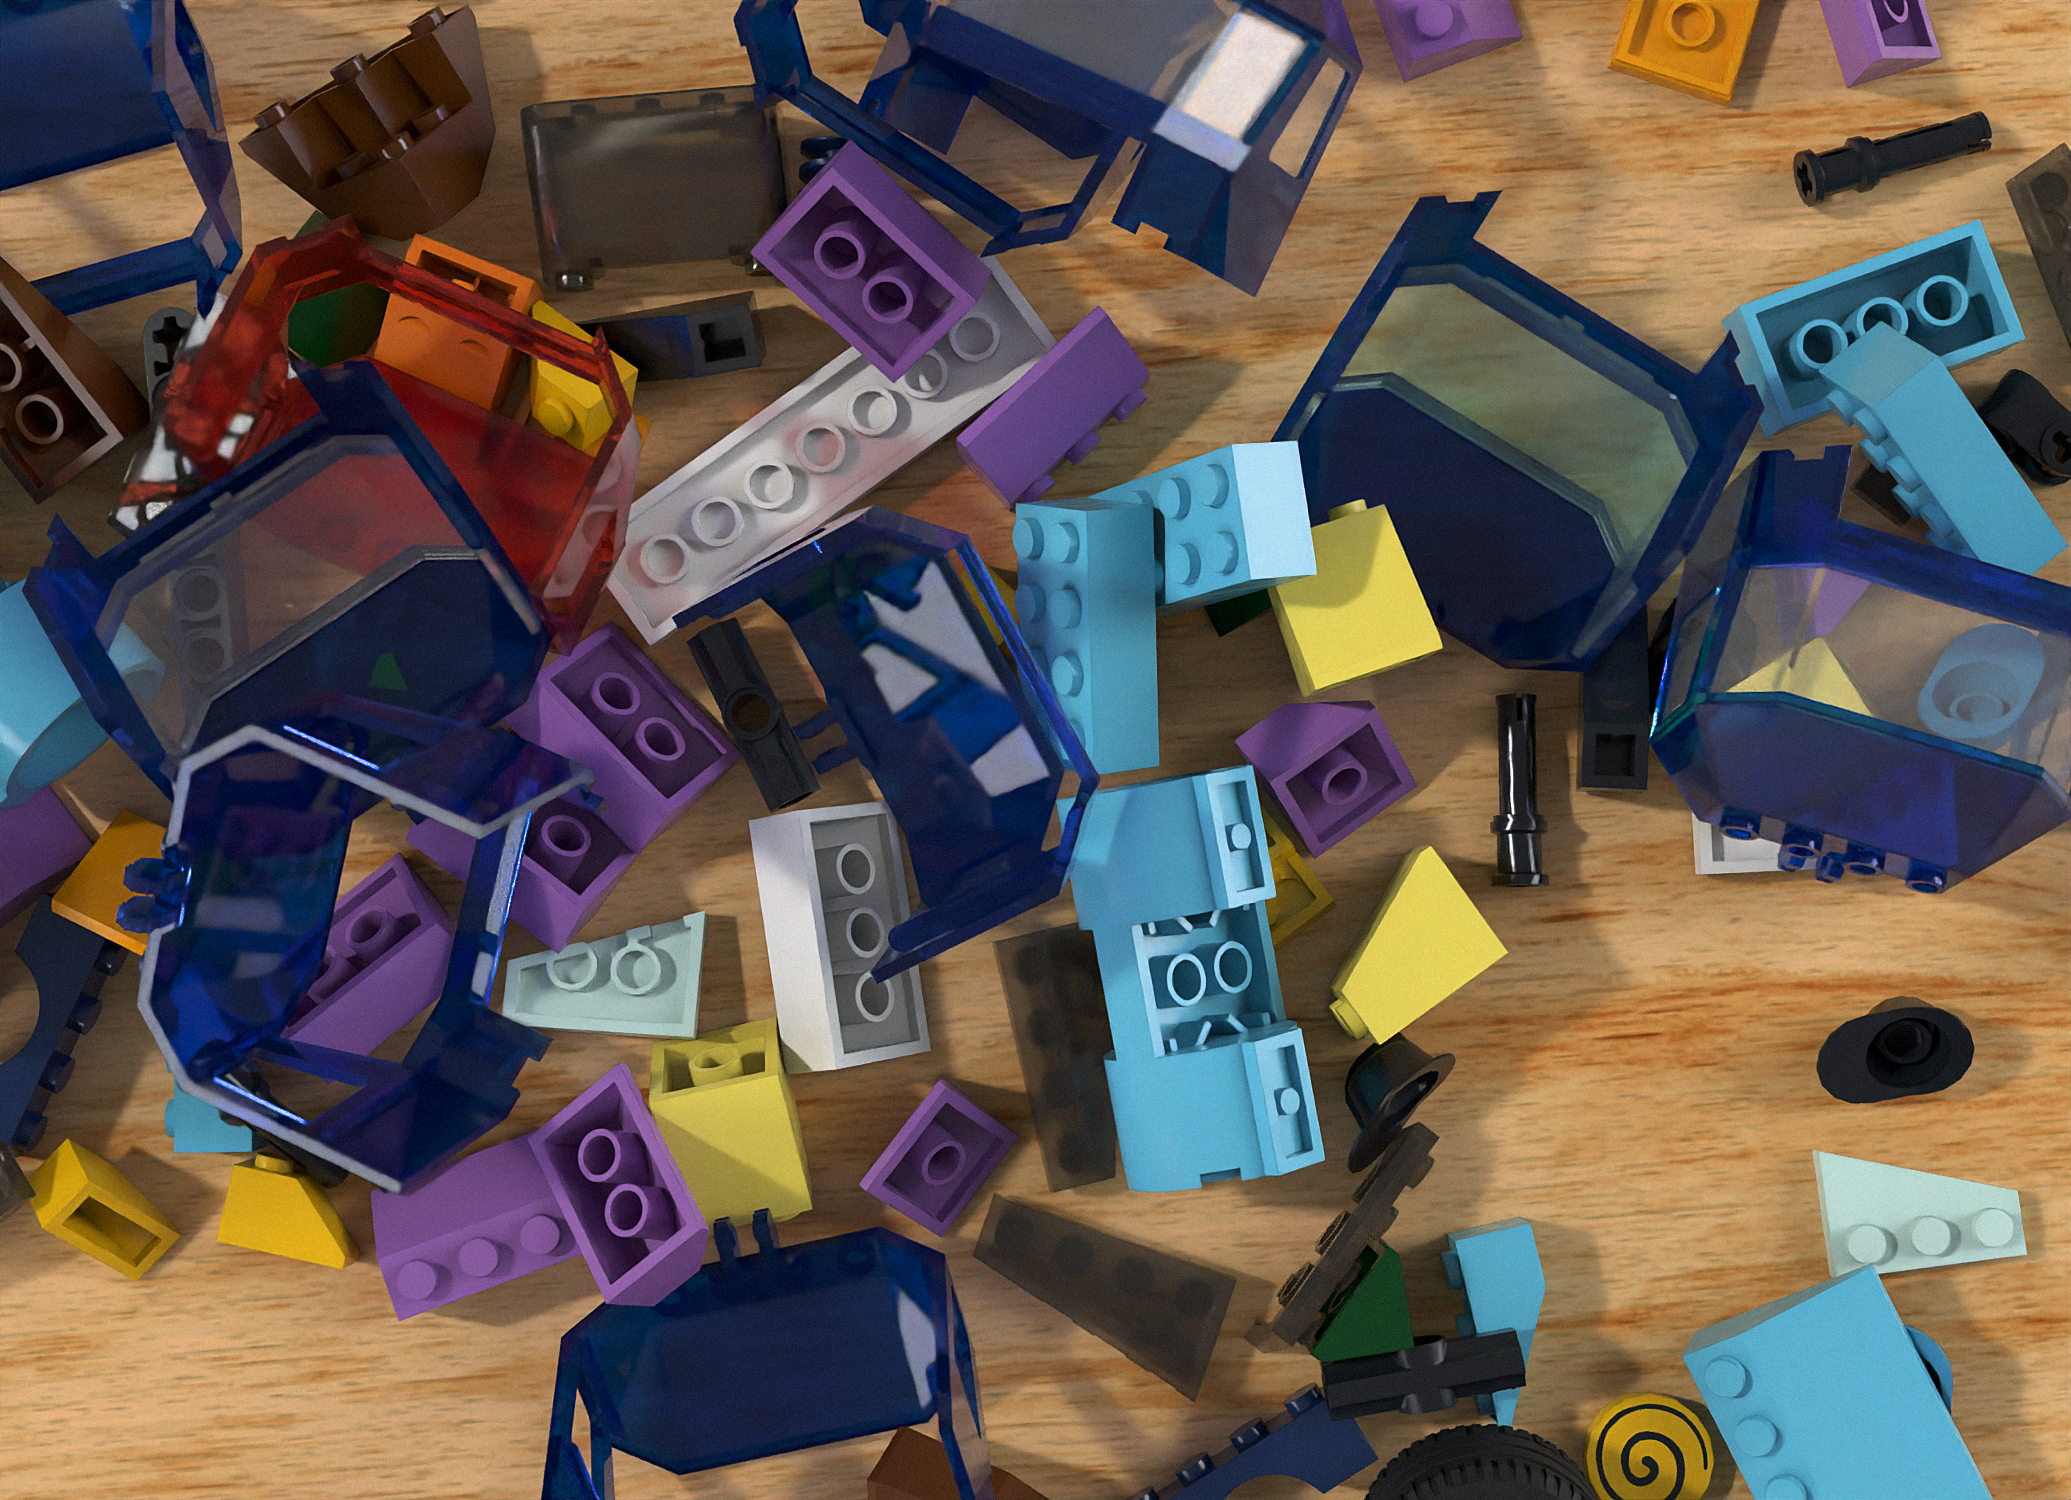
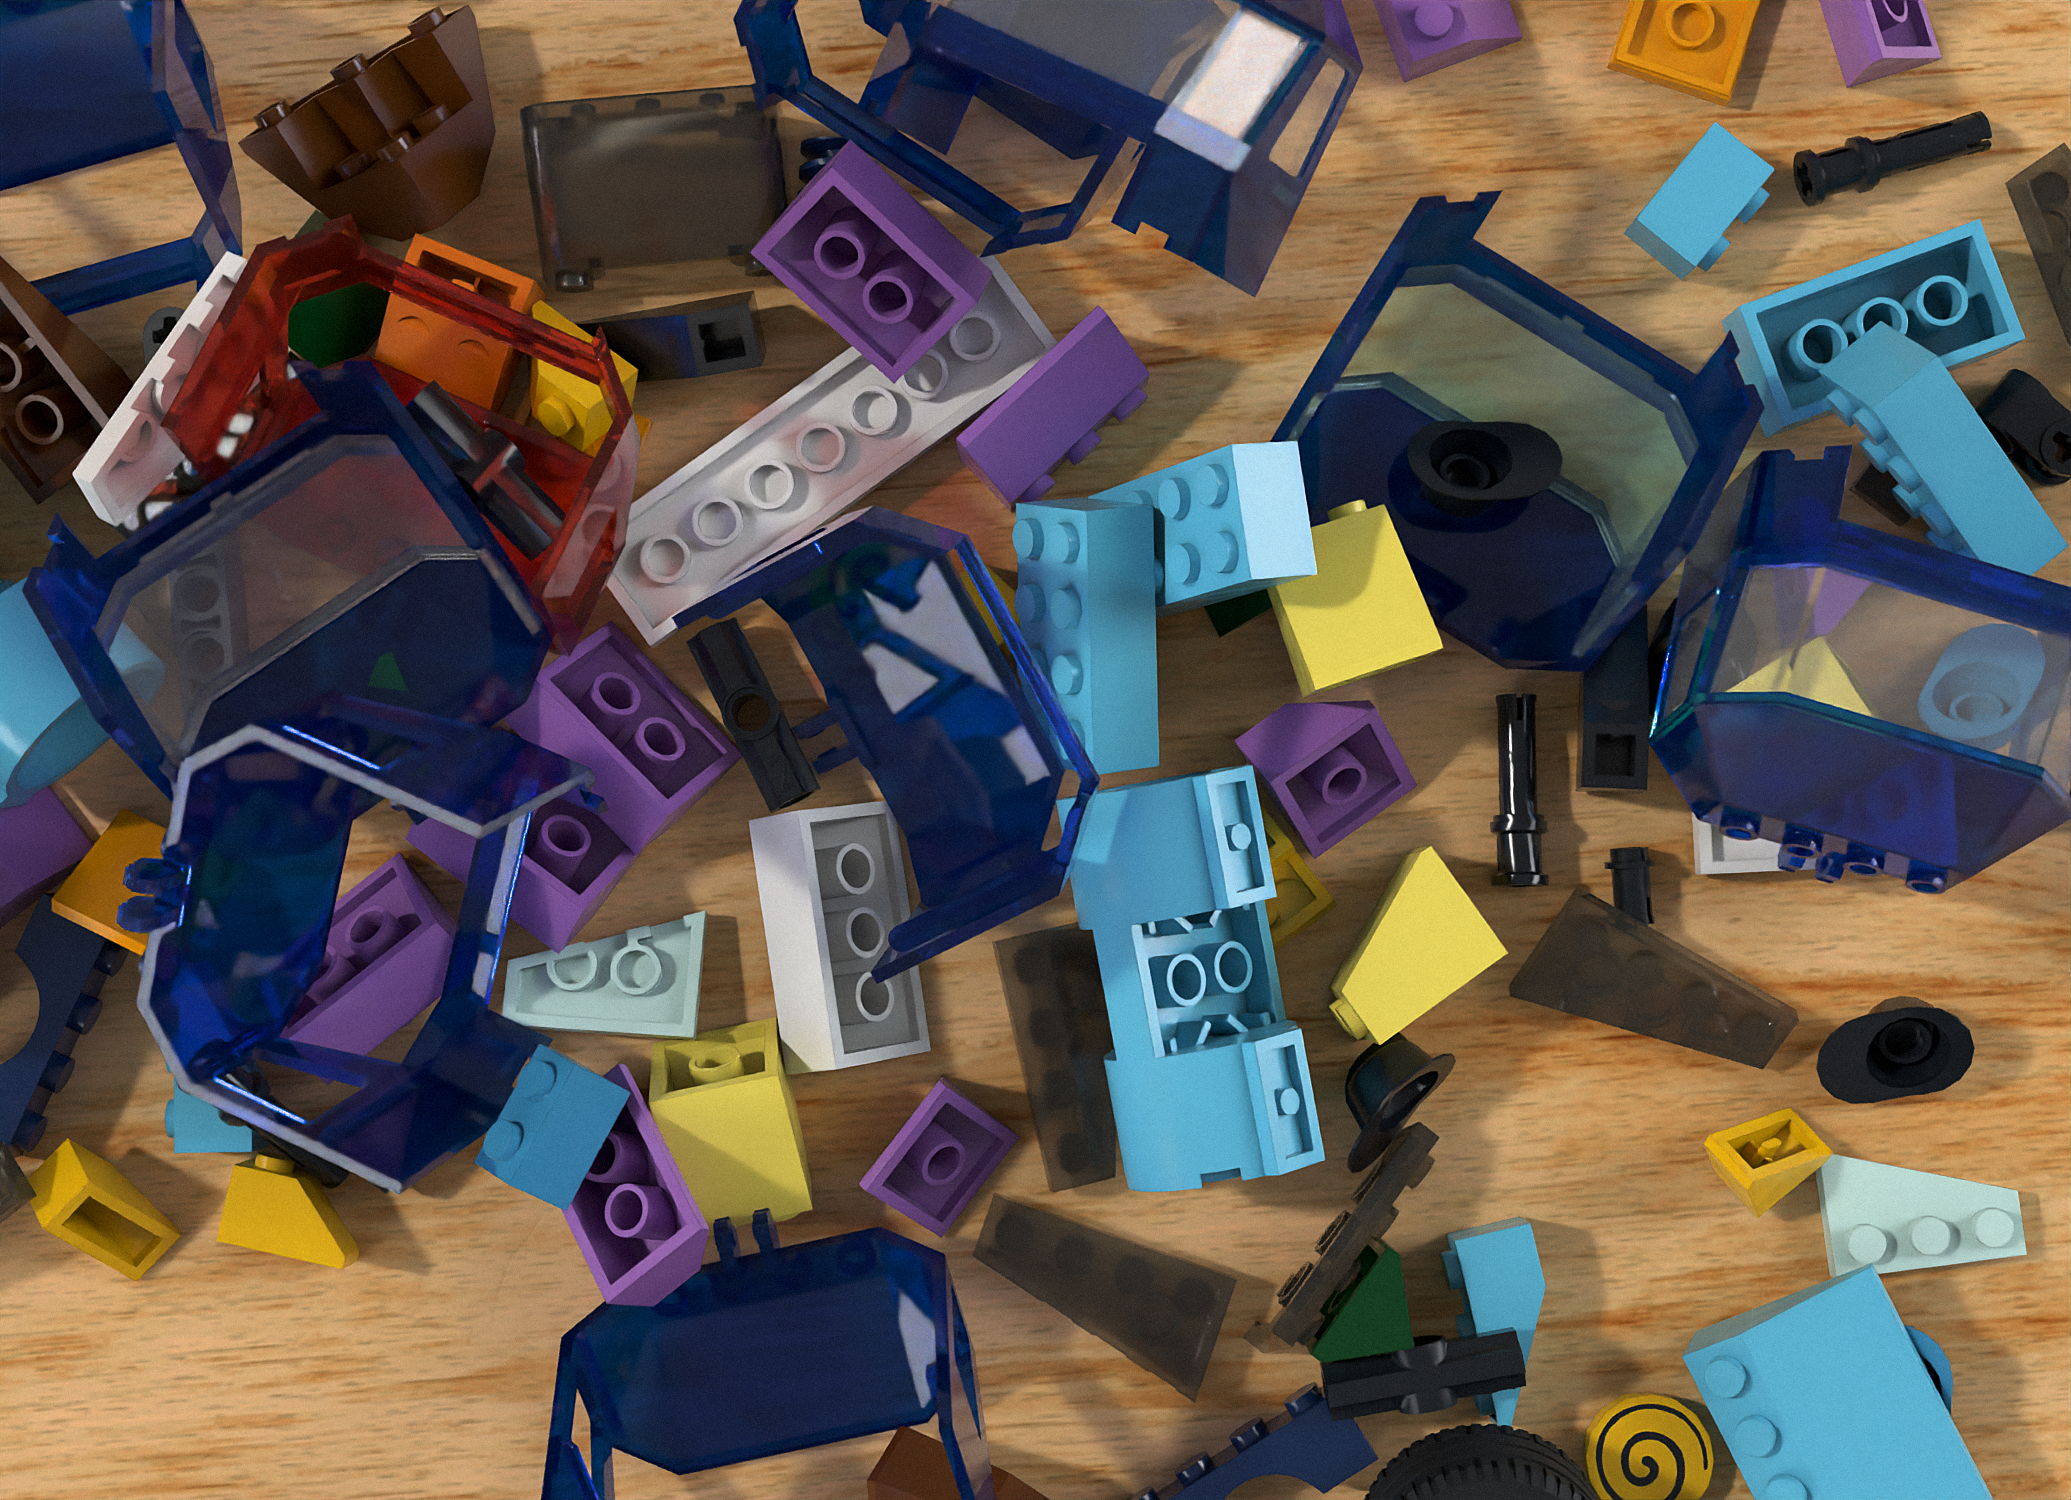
(133, 447): none -> white wing
(469, 1228): medium lavender slope -> none
(488, 471): none -> black piece
(552, 1127): none -> dark azure slope
(1477, 464): none -> black piece
(1632, 882): none -> black pin
(1641, 981): none -> clear smoke wing
(1700, 201): none -> medium azure brick
(1766, 1157): none -> yellow slope

